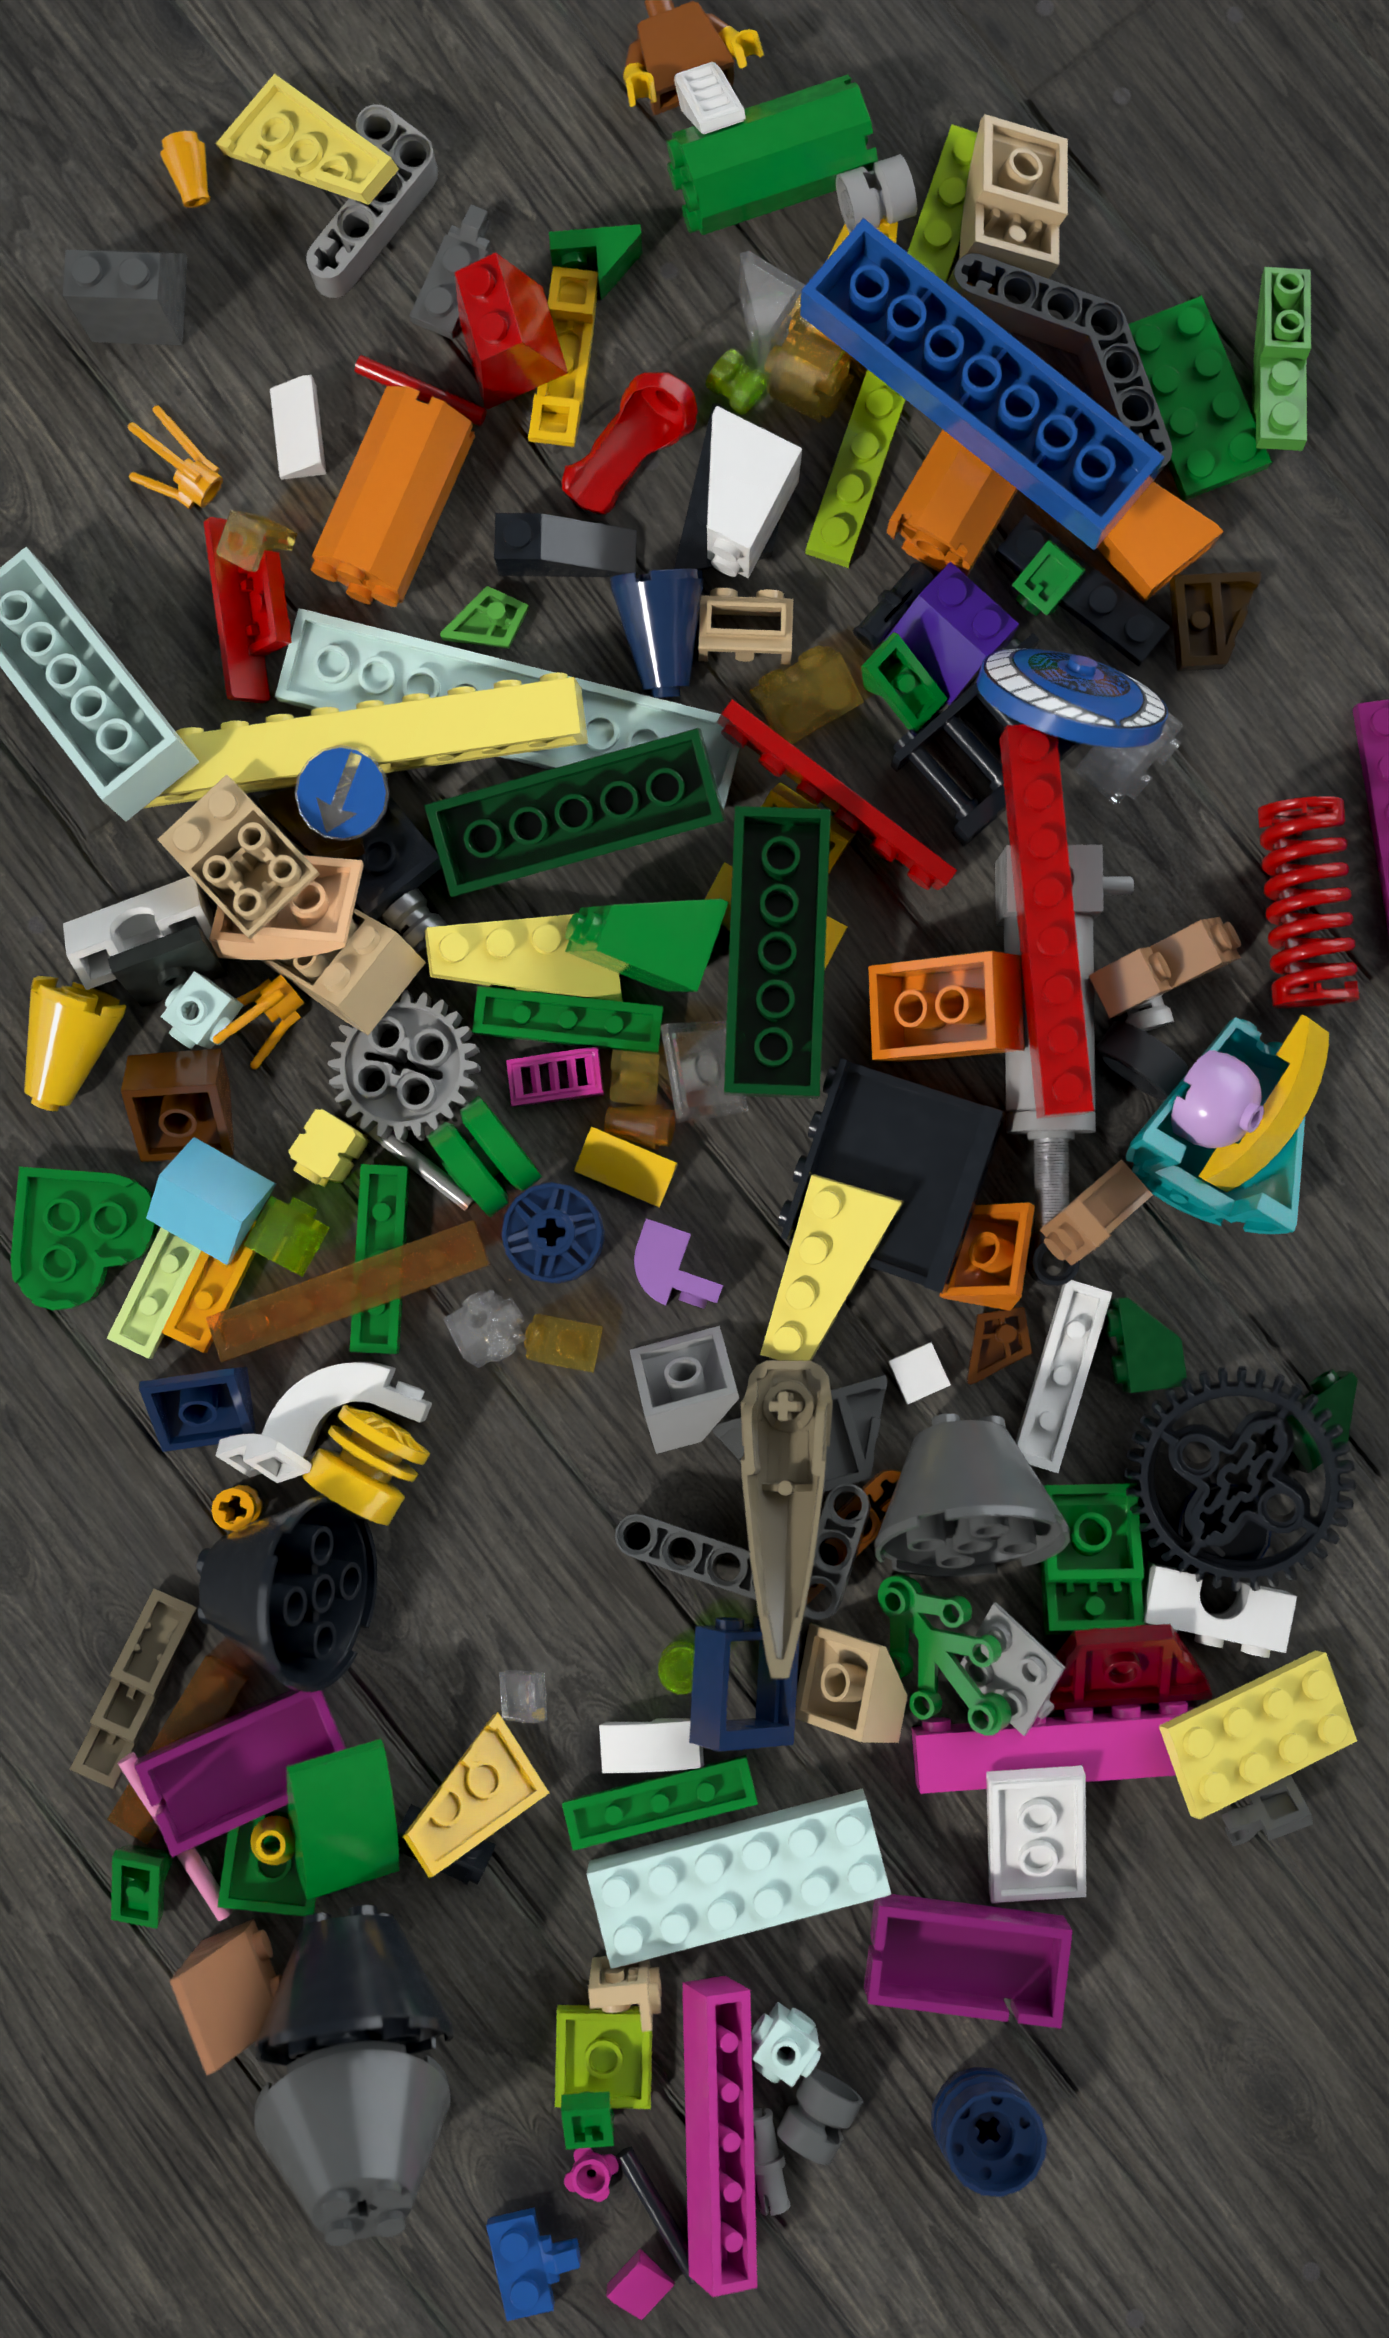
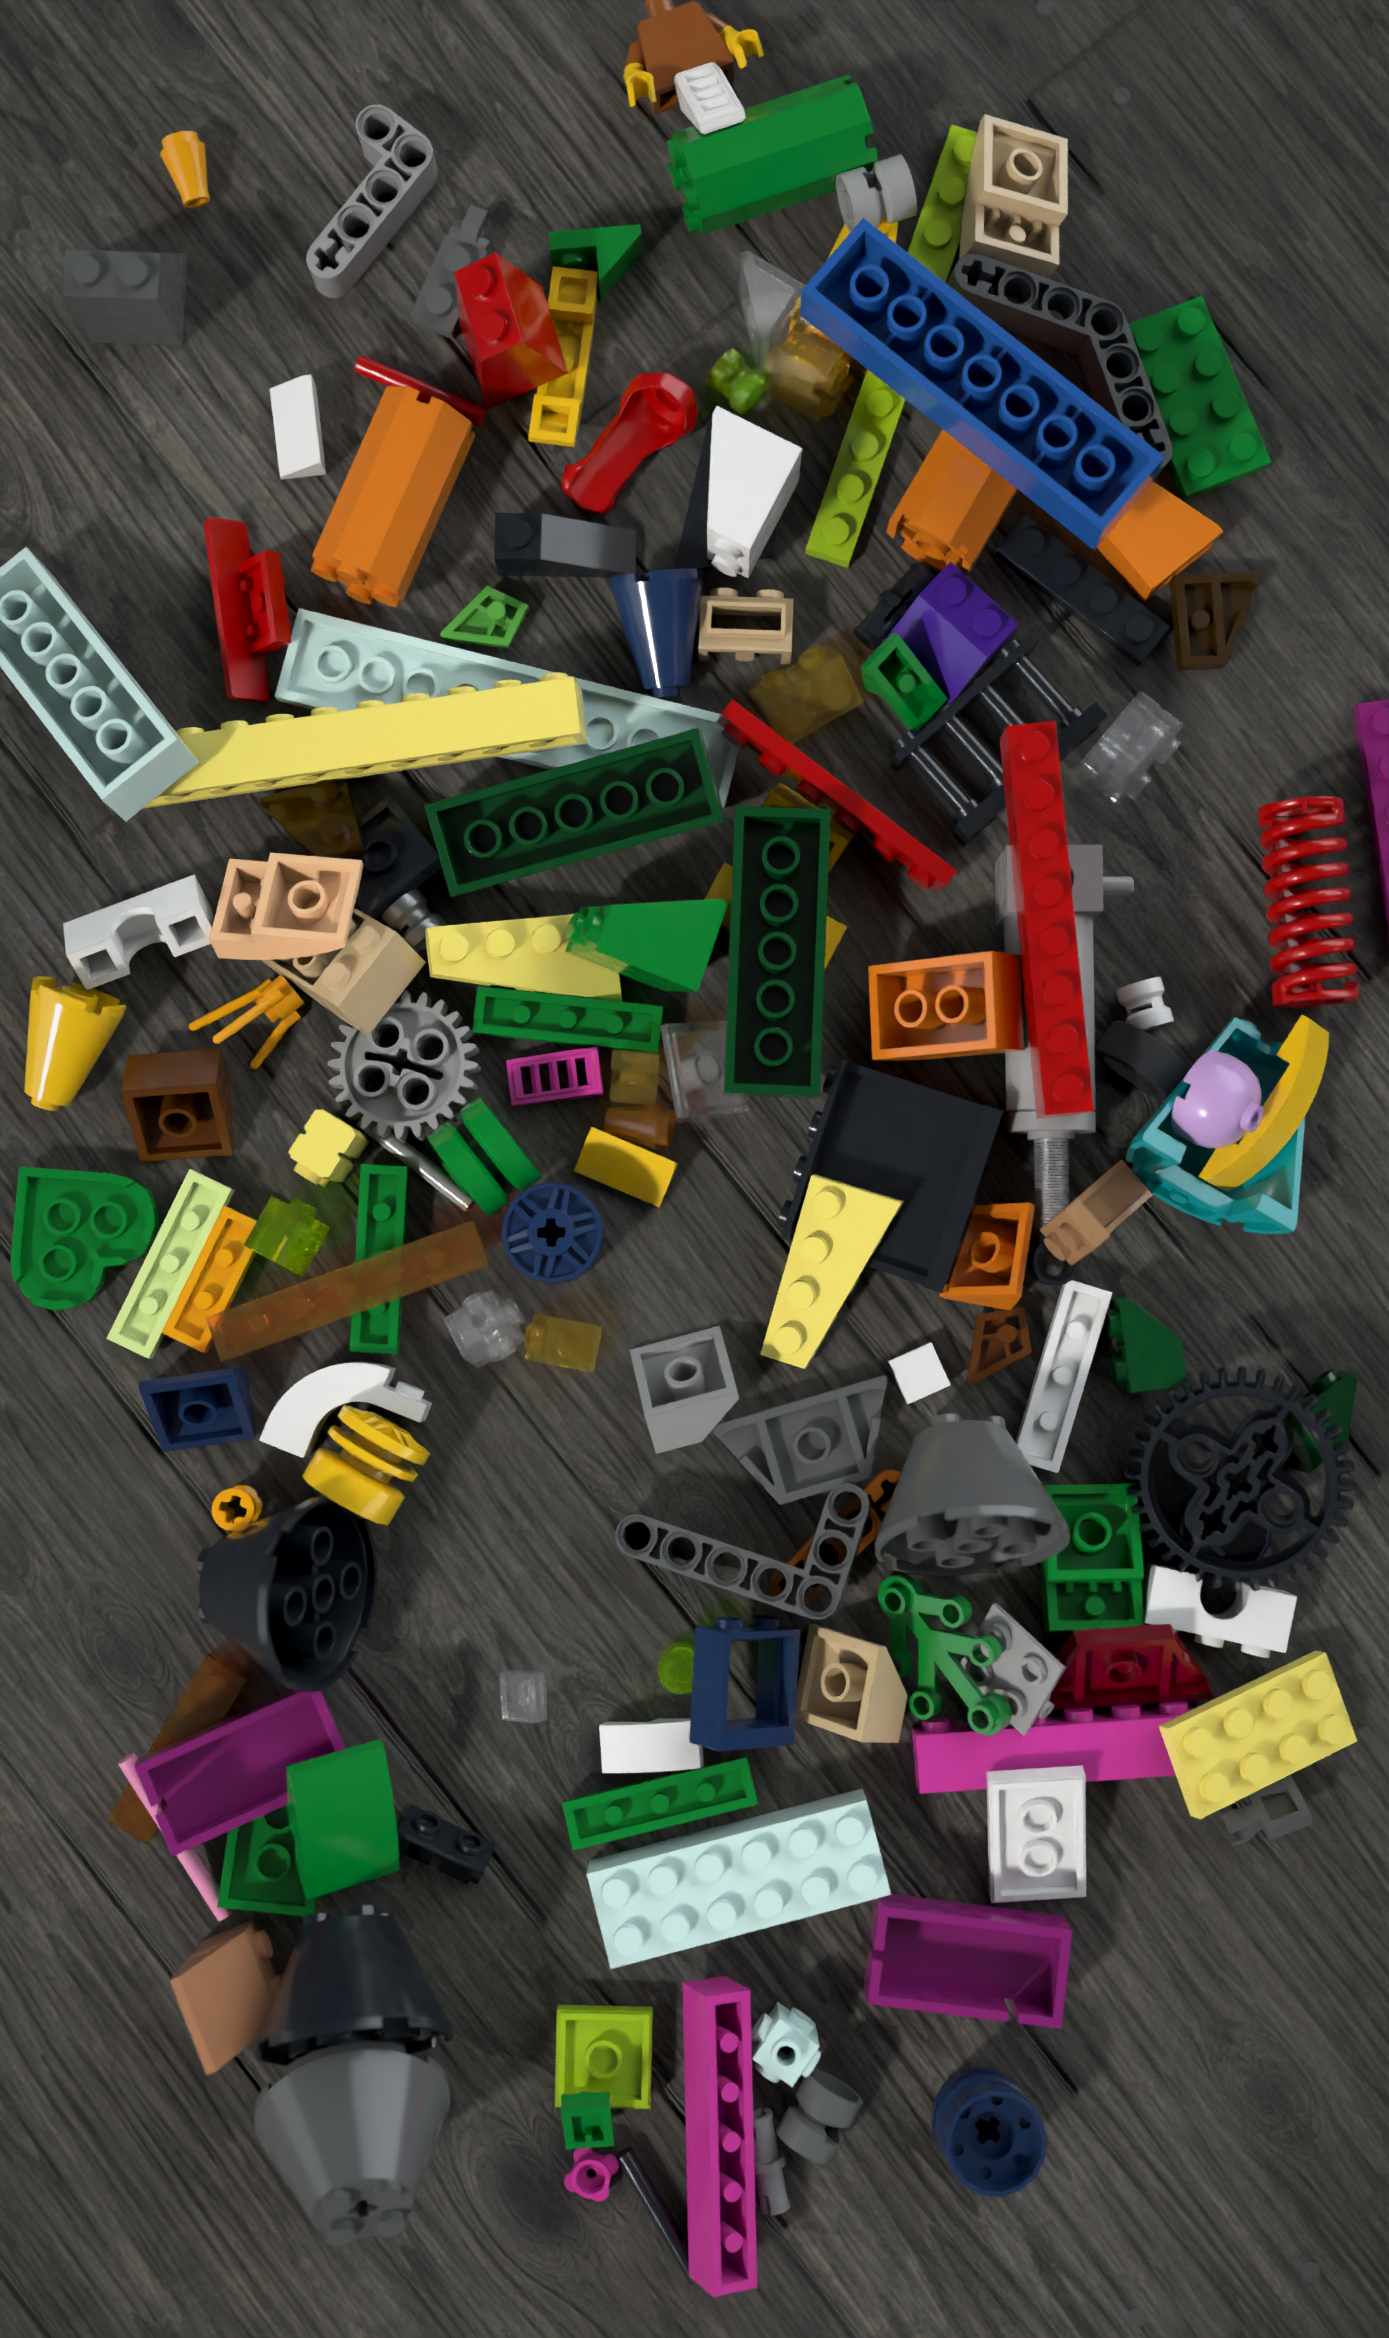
(134, 1688): dark tan slope -> none
(139, 1884): green slope -> none
(162, 964): pearl dark grey plate -> none
(196, 480): light orange plant -> none
(199, 1011): light aqua brick -> none
(208, 1200): medium azure slope -> none
(238, 856): tan slope -> none
(248, 536): clear yellow bracket -> none
(261, 1455): white slope -> none
(278, 1827): yellow cone -> none
(305, 142): light yellow wing -> none
(342, 793): blue piece -> none
(476, 1799): yellow wing -> none
(528, 2262): blue hinge -> none
(626, 1985): tan bracket -> none
(639, 2285): dark pink slope -> none
(658, 1266): medium lavender brick -> none
(783, 1475): dark tan piece -> none
(1047, 579): green bracket -> none
(1072, 697): dish -> none
(1166, 965): medium nougat arch -> none
(1281, 358): bright green slope -> none

